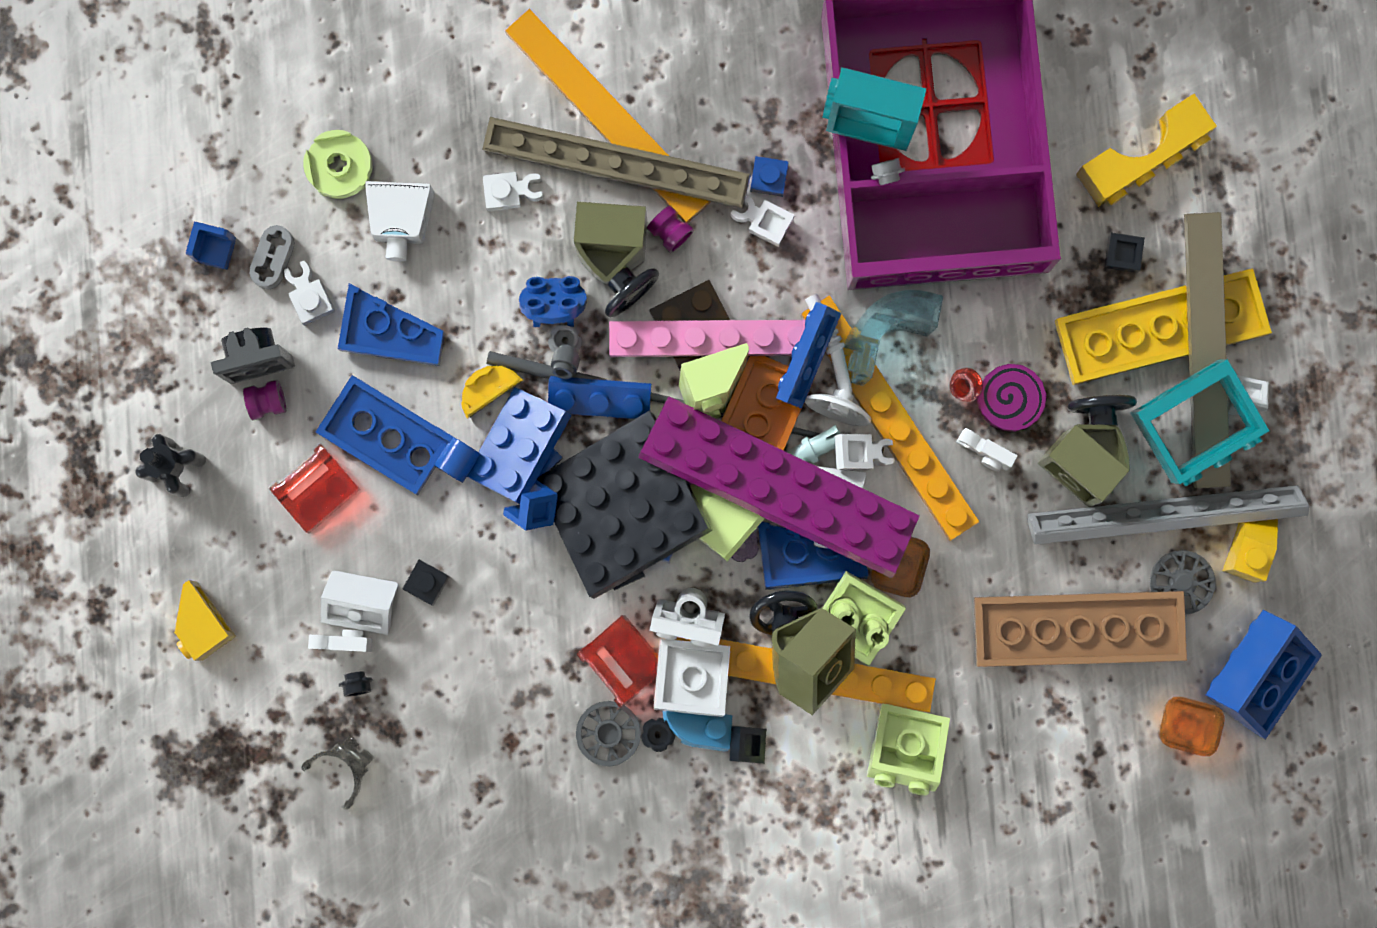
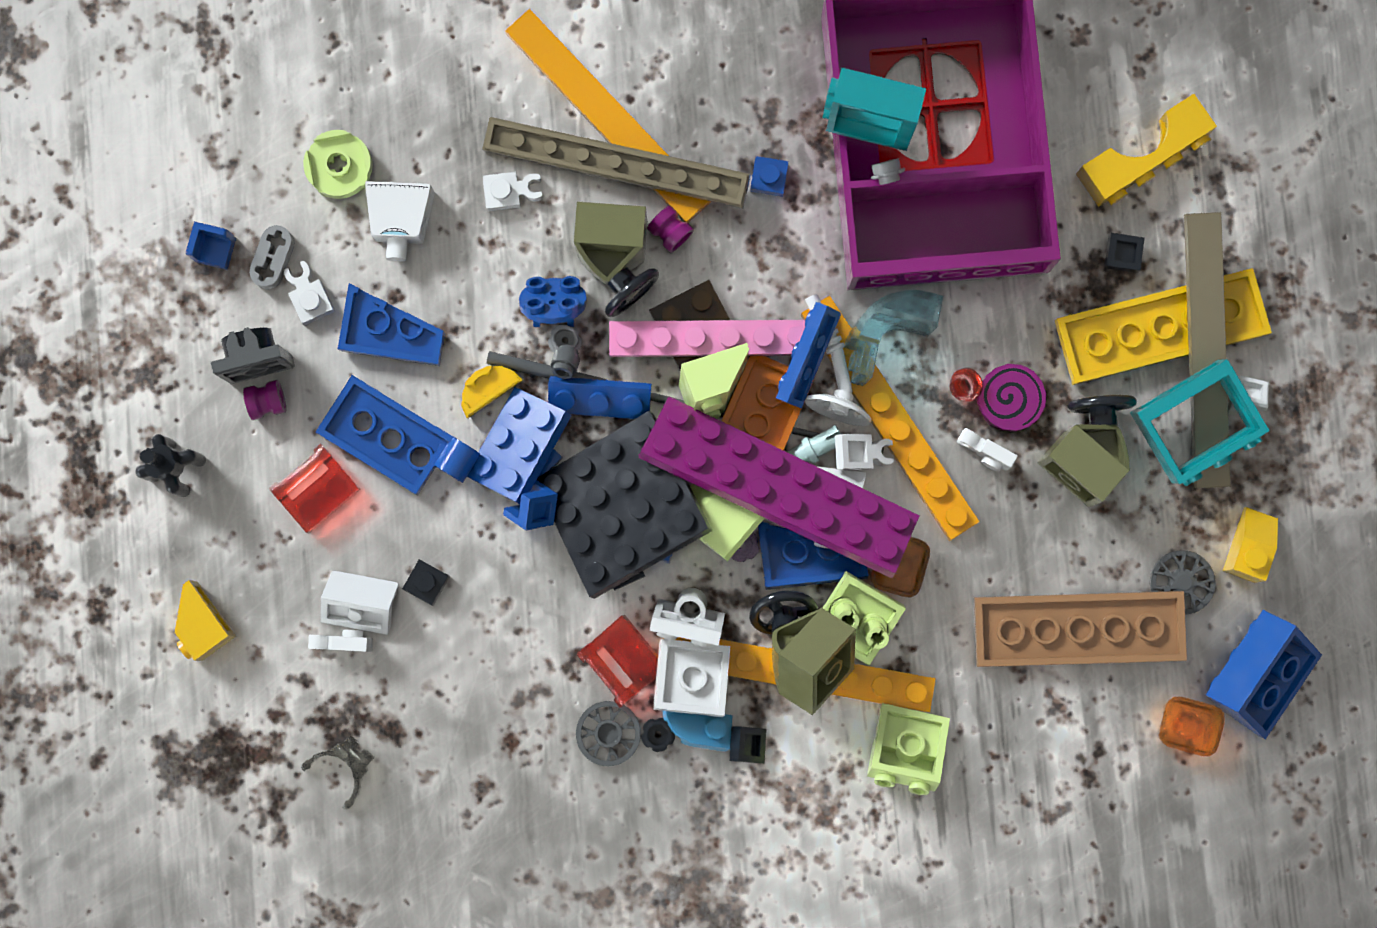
(356, 684): black plate -> none
(767, 222): white plate -> none
(1167, 514): light grey tile -> none

